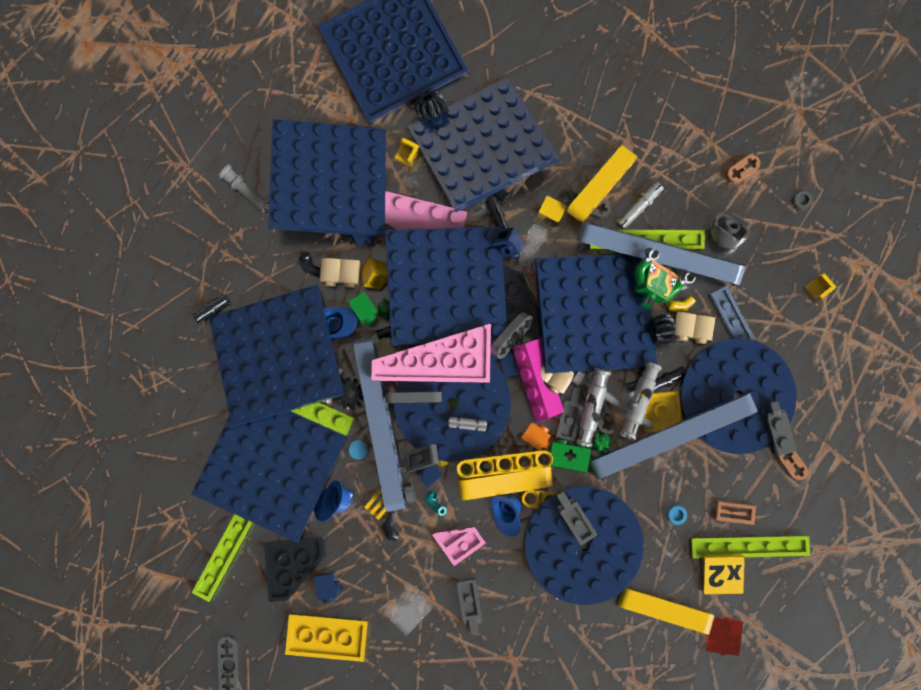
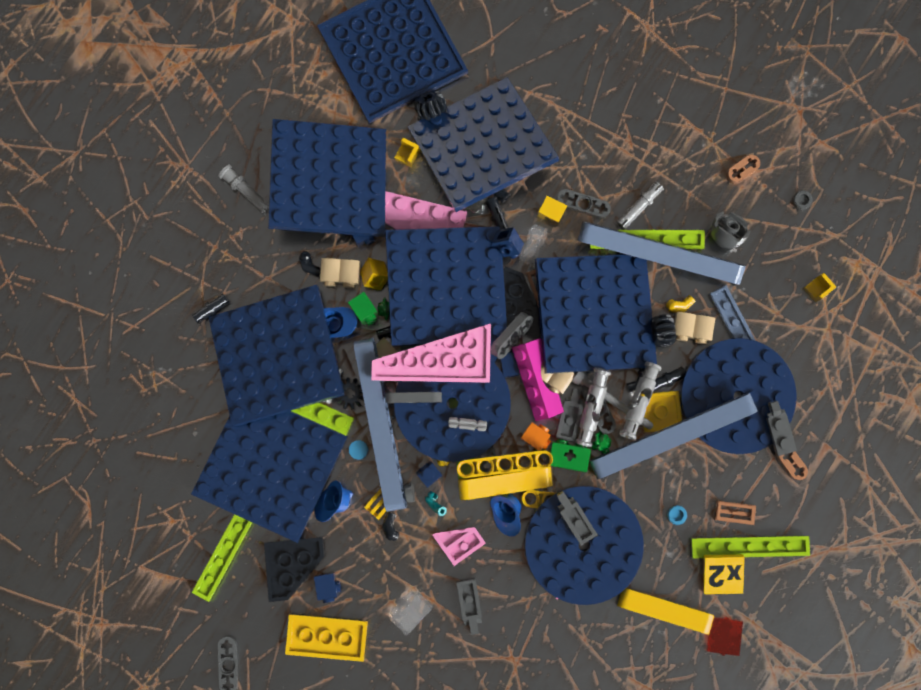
(420, 458): dark grey hinge -> none
(602, 183): yellow beam -> none
(656, 281): torso -> none

